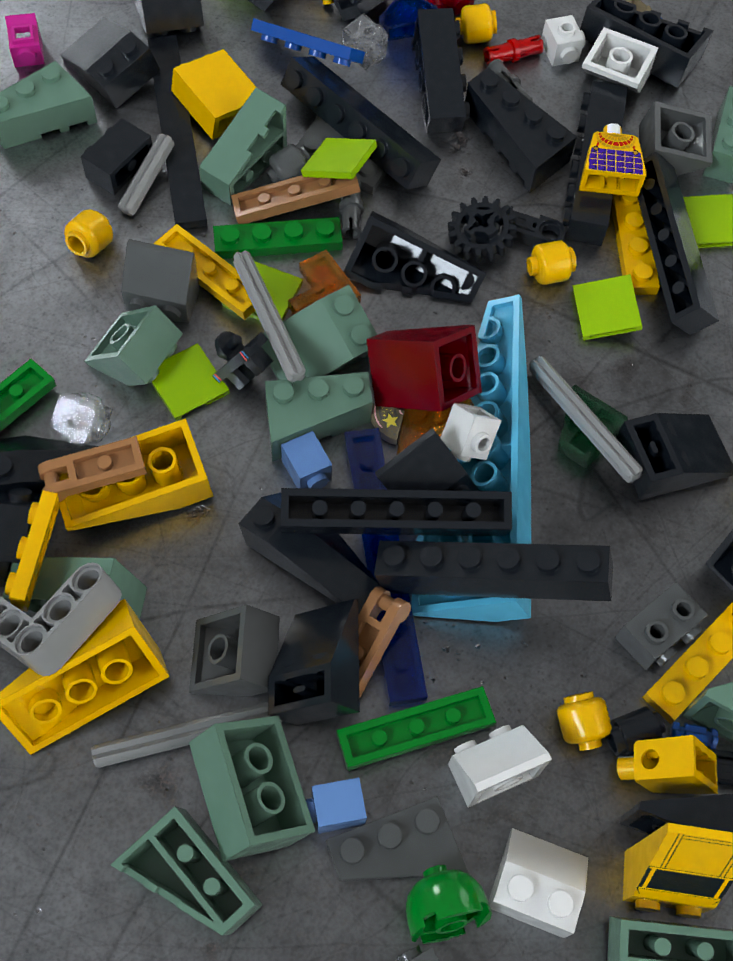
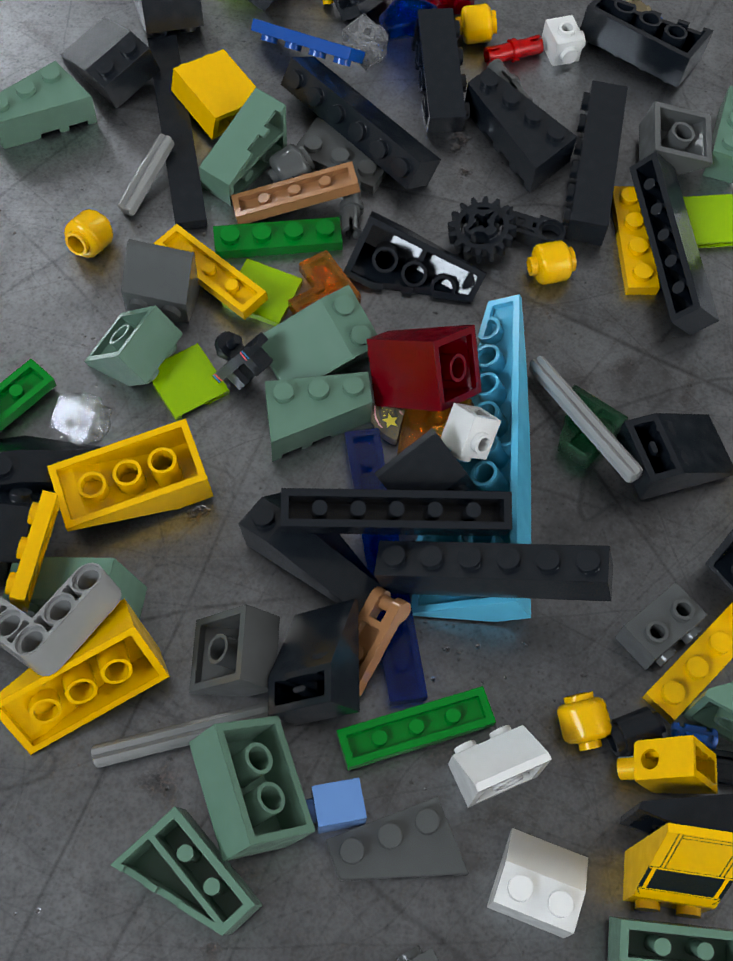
(24, 40): dark pink window -> none
(93, 468): medium nougat plate -> none
(116, 156): black brick -> none
(269, 317): light grey axle -> none
(307, 461): medium blue brick -> none
(339, 158): lime piece -> none
(445, 904): green cylinder -> none
(607, 307): lime piece -> none
(613, 163): torso -> none
(620, 60): white slope -> none

